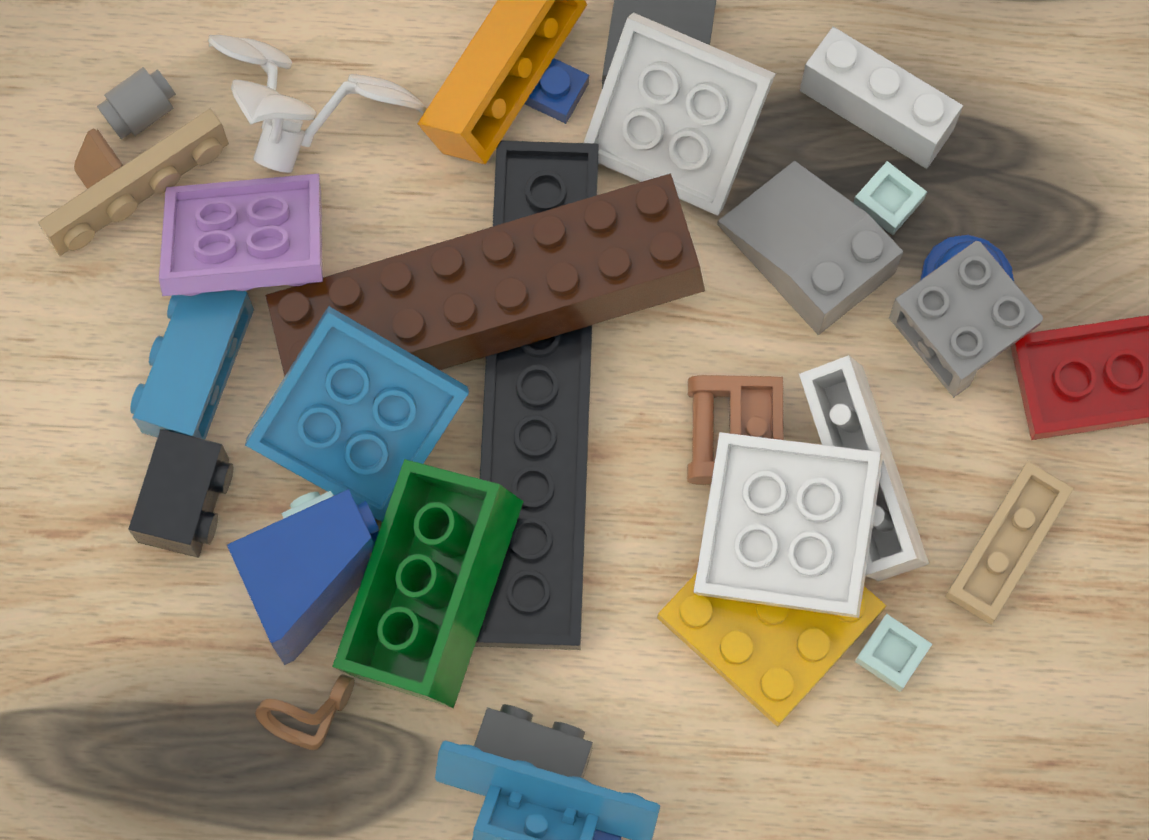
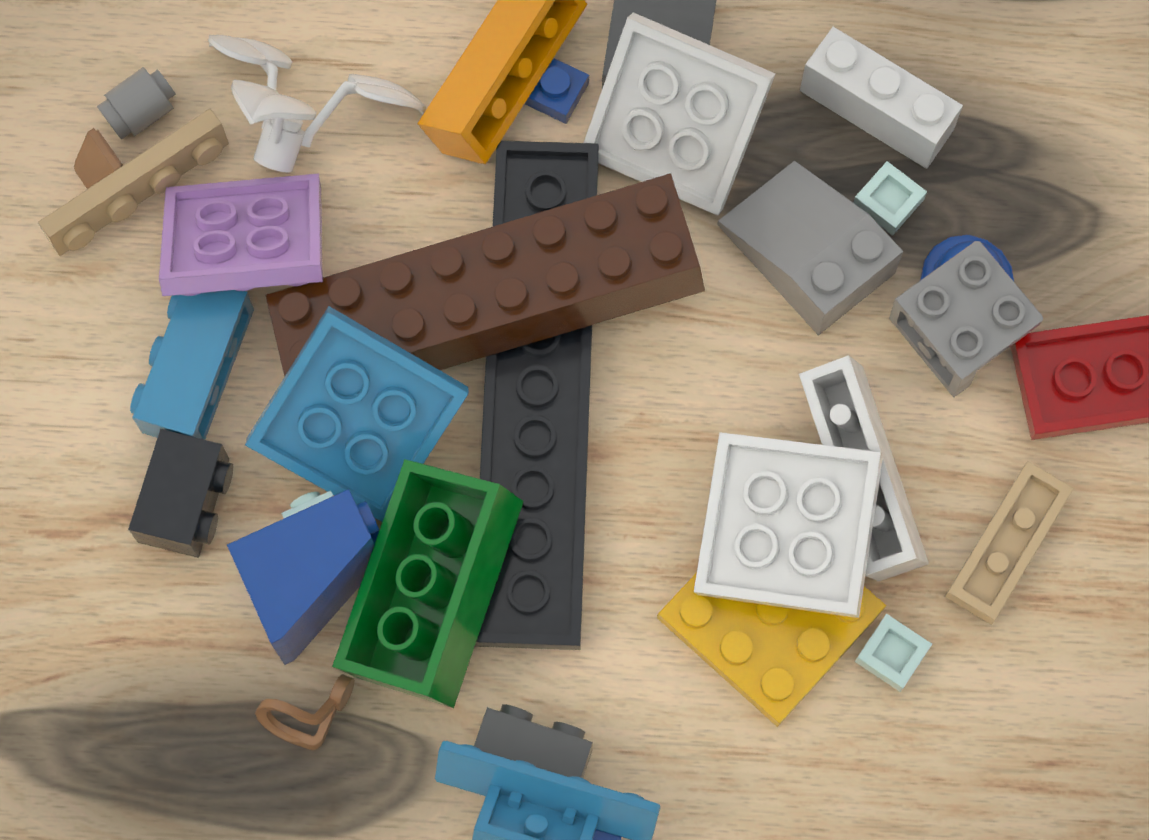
(753, 411): nougat plate -> none

